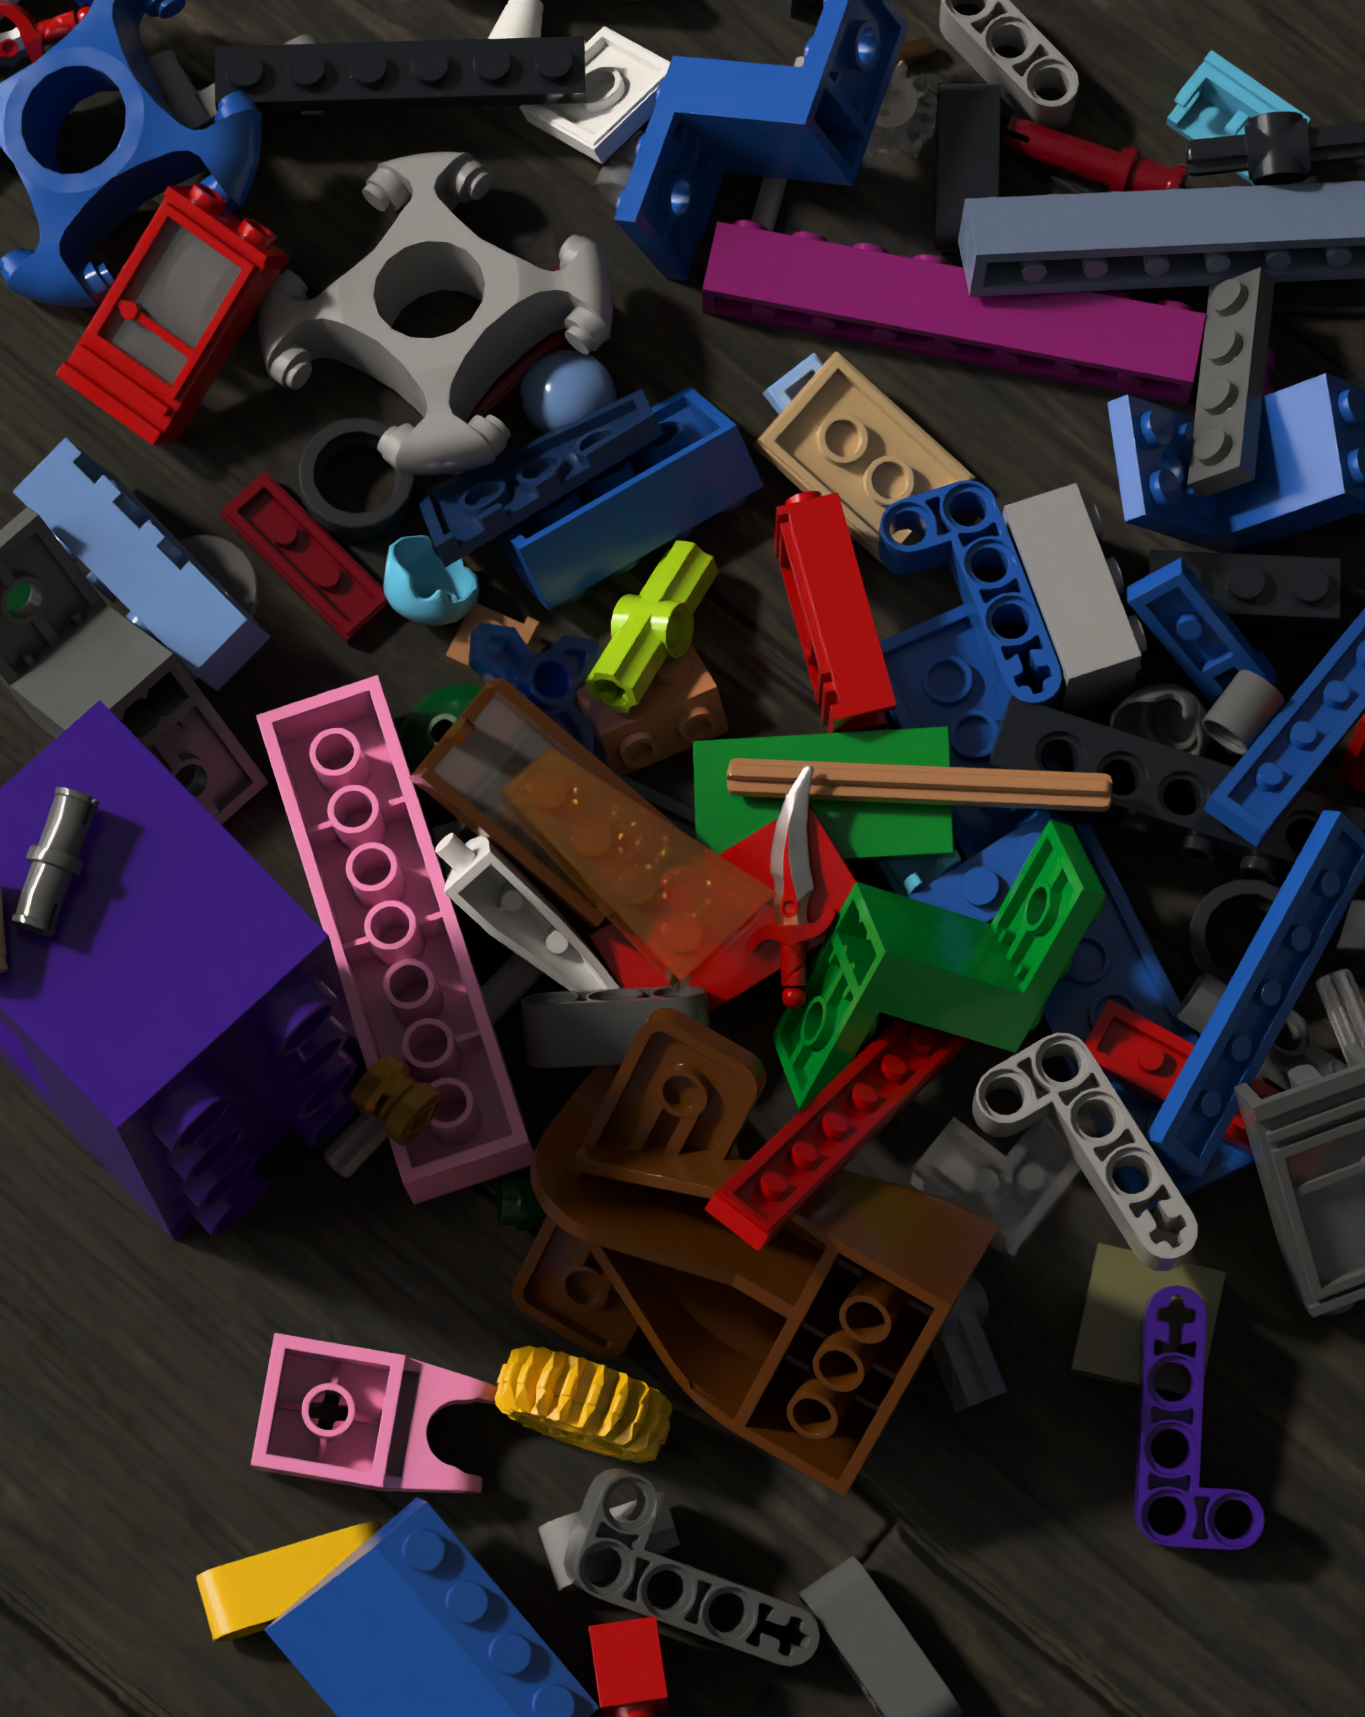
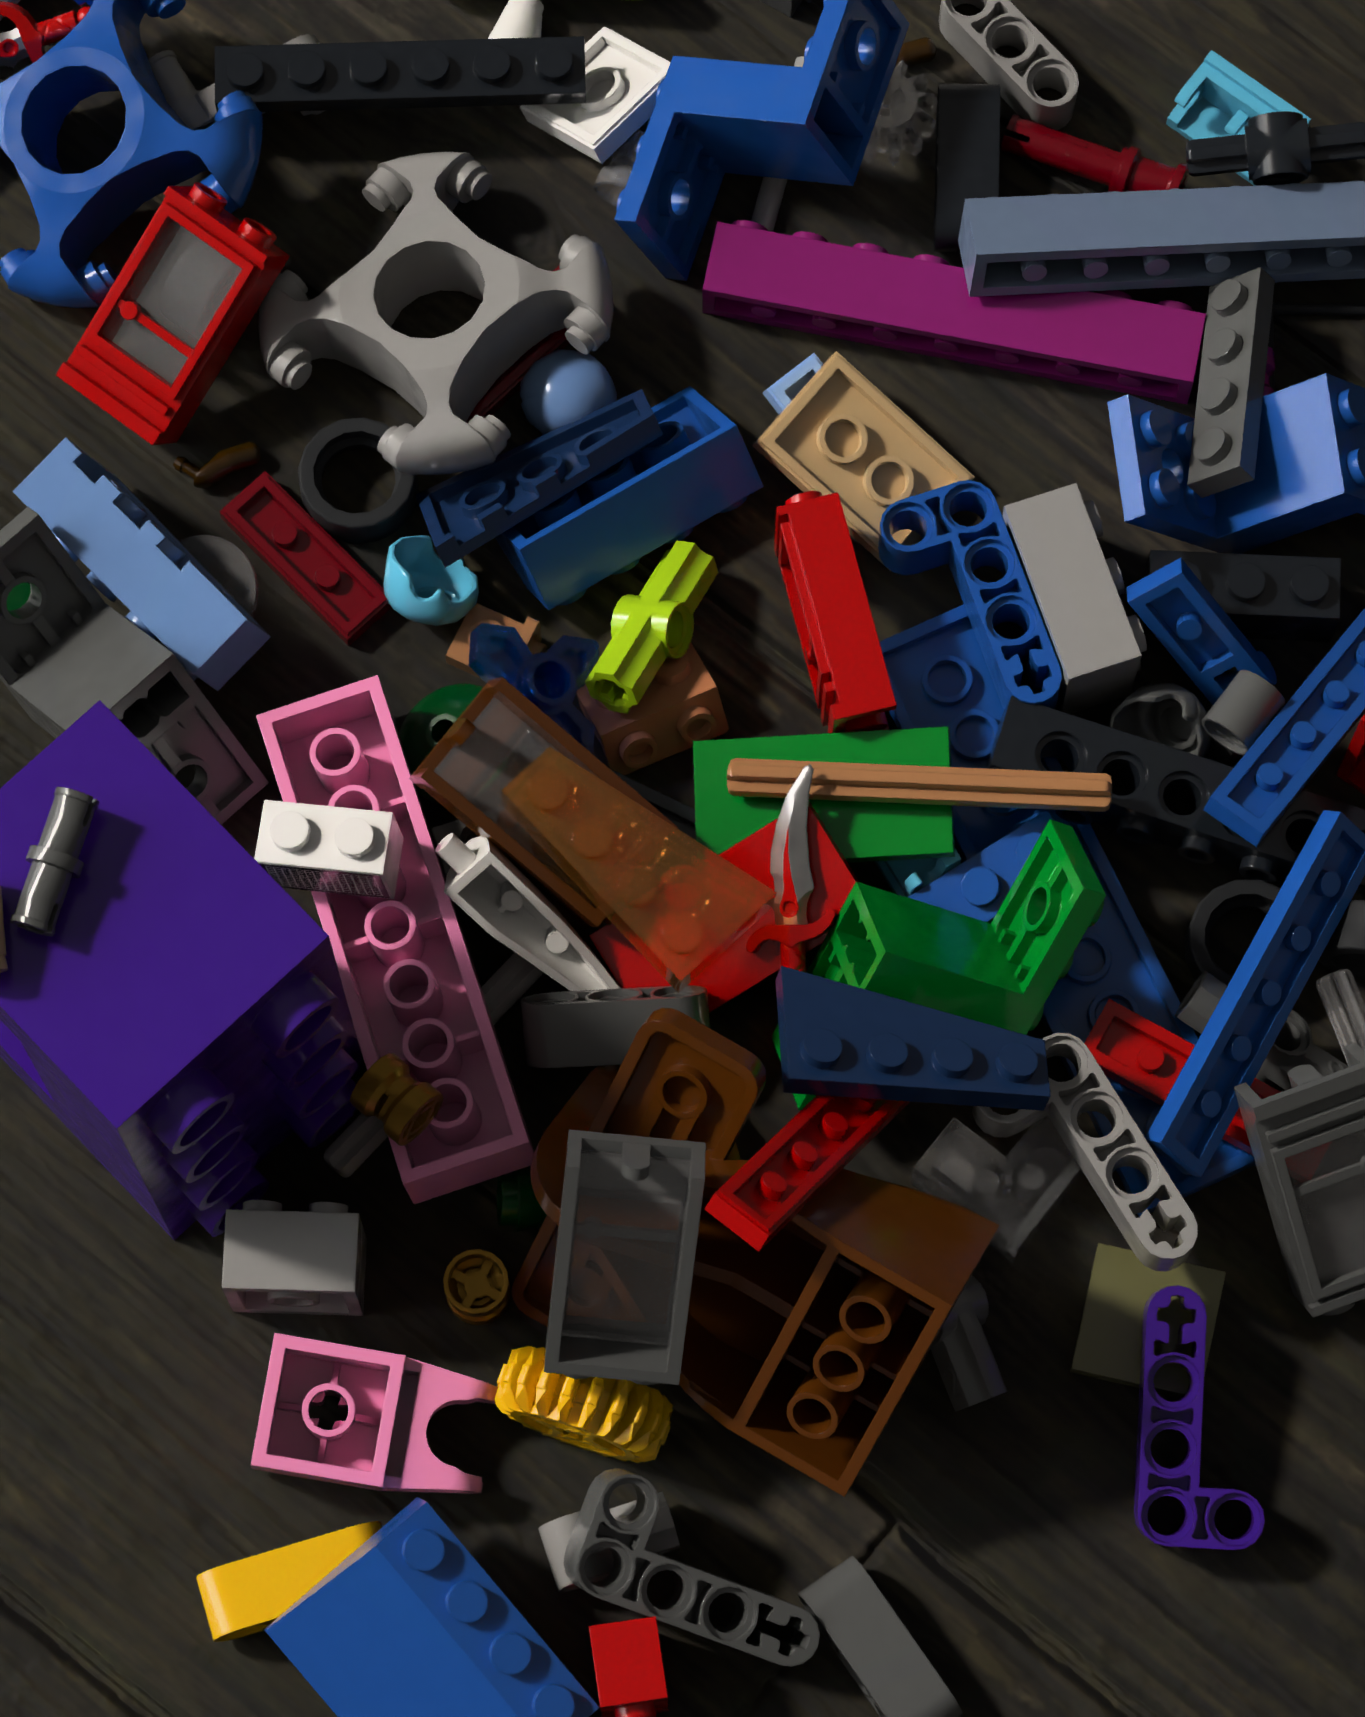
(221, 465): none -> dark brown piece
(294, 1259): none -> light grey brick
(330, 848): none -> white brick
(472, 1277): none -> pearl gold wheel
(624, 1257): none -> door
(891, 1049): none -> dark blue wing

